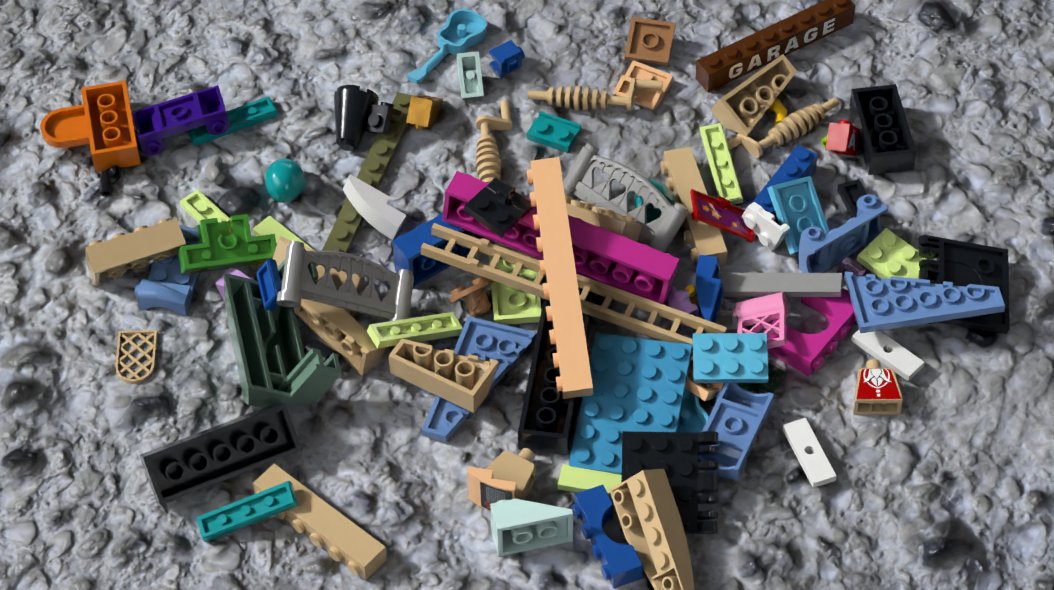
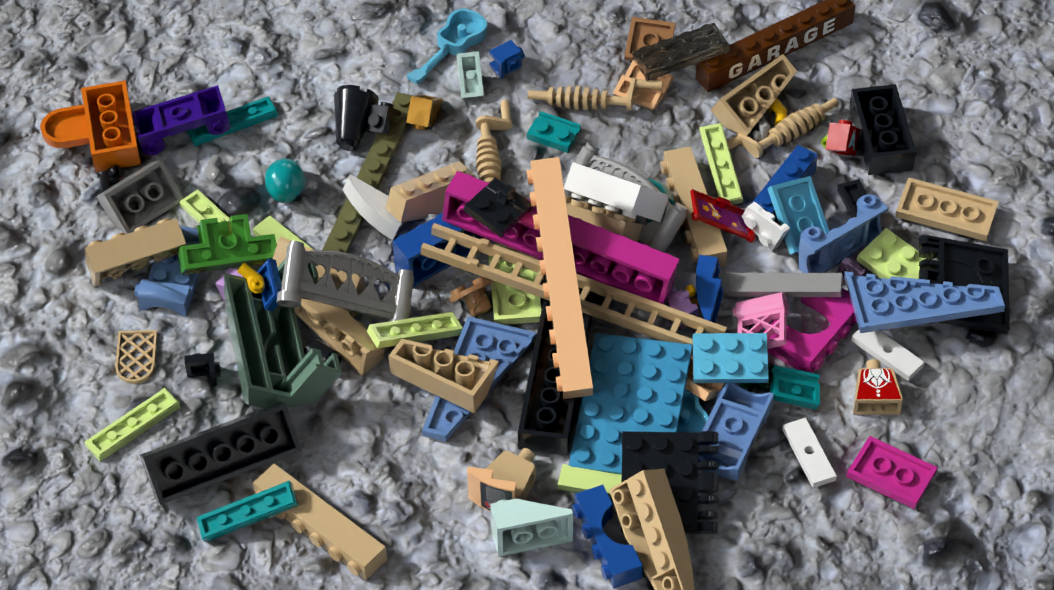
(132, 424): none -> yellowish green tile
(140, 197): none -> light grey slope
(203, 365): none -> black bracket
(254, 279): none -> yellow arm
(423, 194): none -> tan wedge
(615, 193): none -> white wedge
(680, 51): none -> clear smoke plate
(763, 128): none -> light grey arm
(795, 387): none -> teal plate
(892, 472): none -> dark pink plate
(947, 209): none -> tan plate

